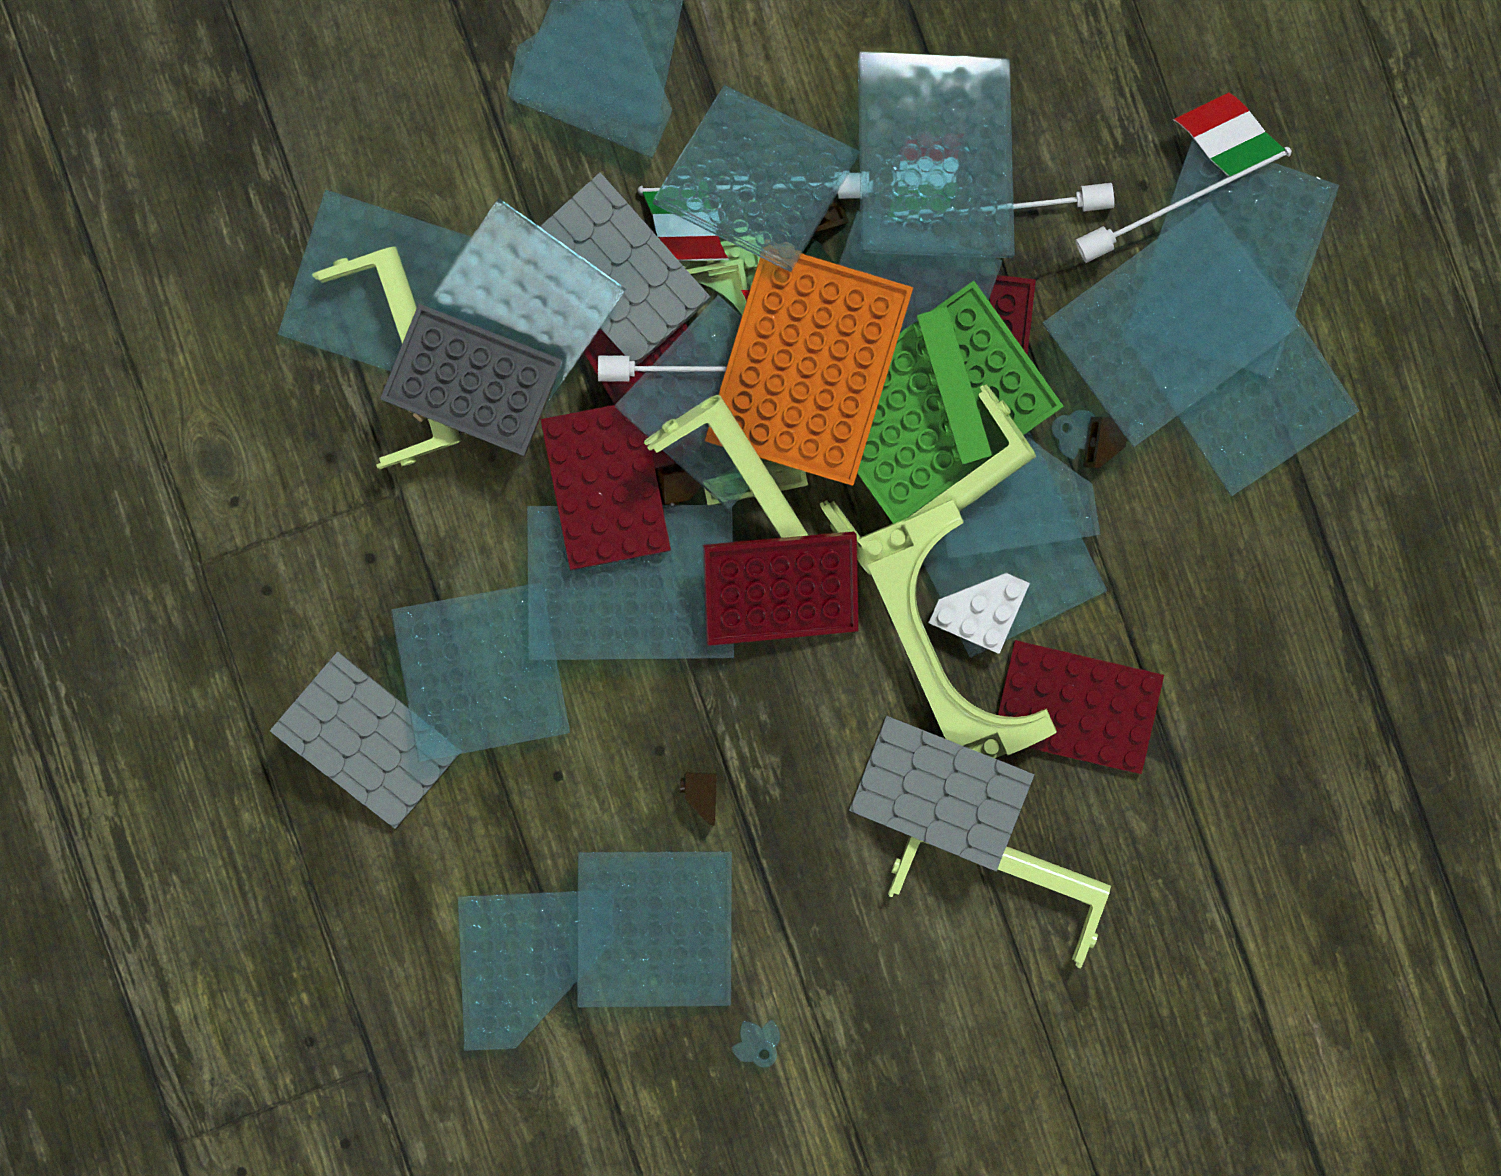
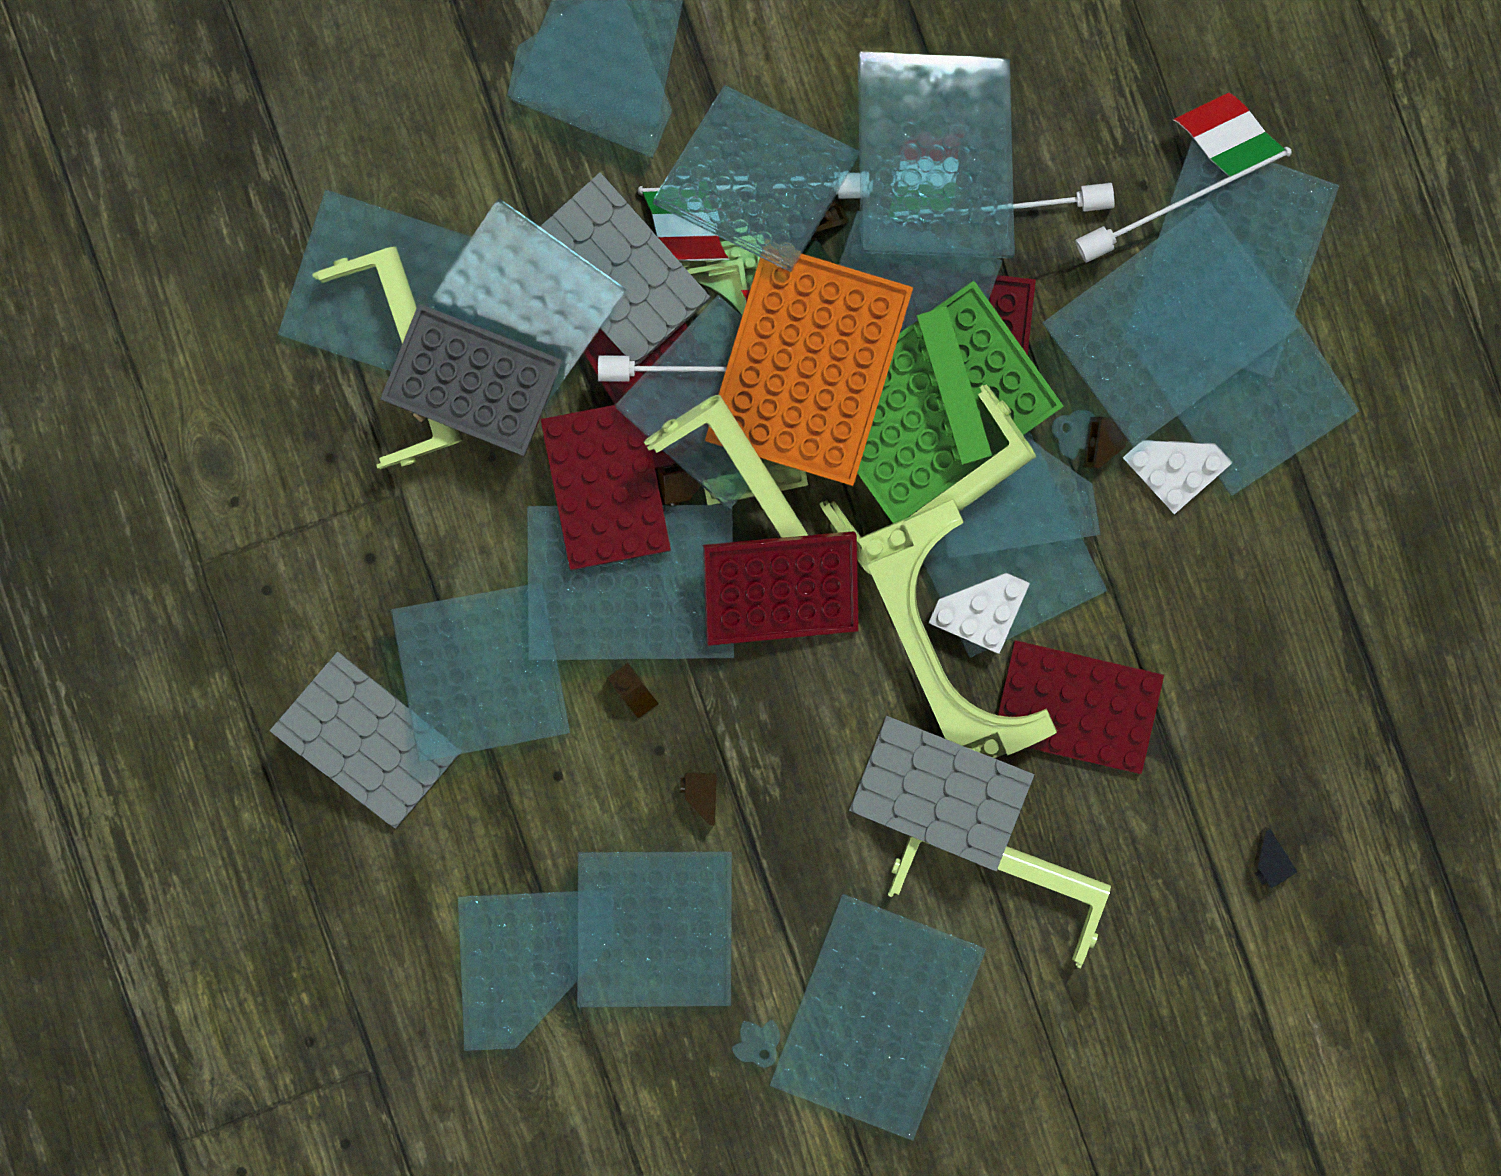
(632, 690): none -> dark brown slope
(877, 1016): none -> clear light blue plate
(1177, 468): none -> white plate
(1272, 861): none -> black slope

